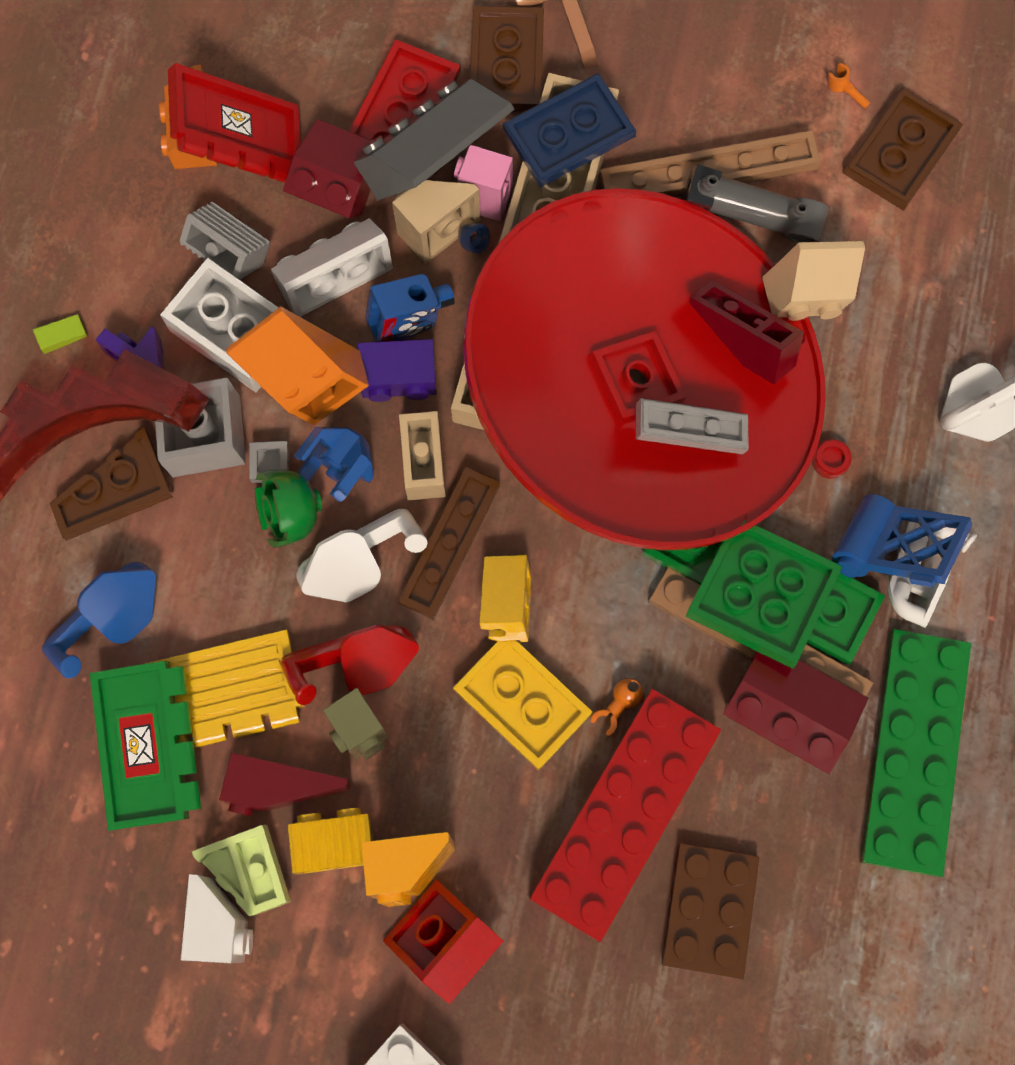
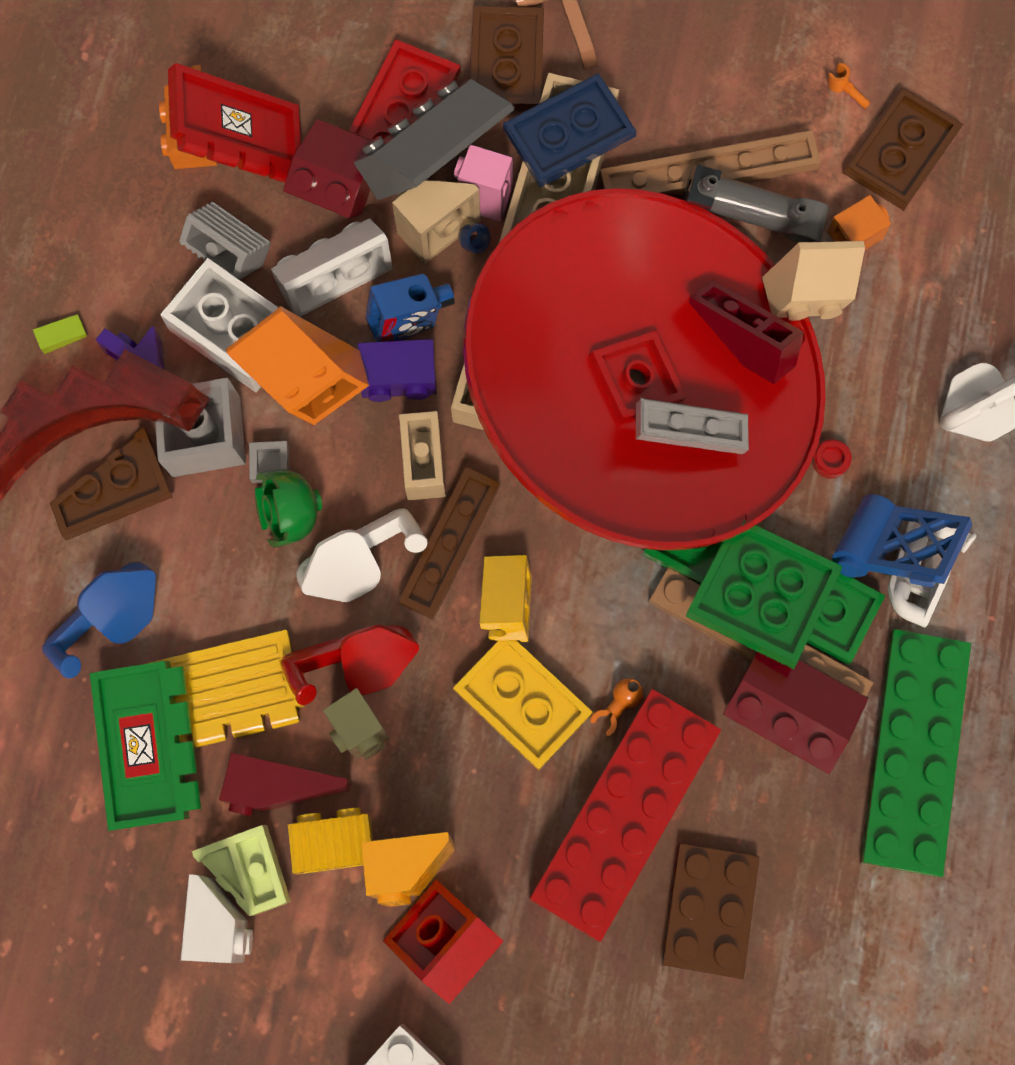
(342, 453): blue piece -> none
(861, 222): none -> orange brick

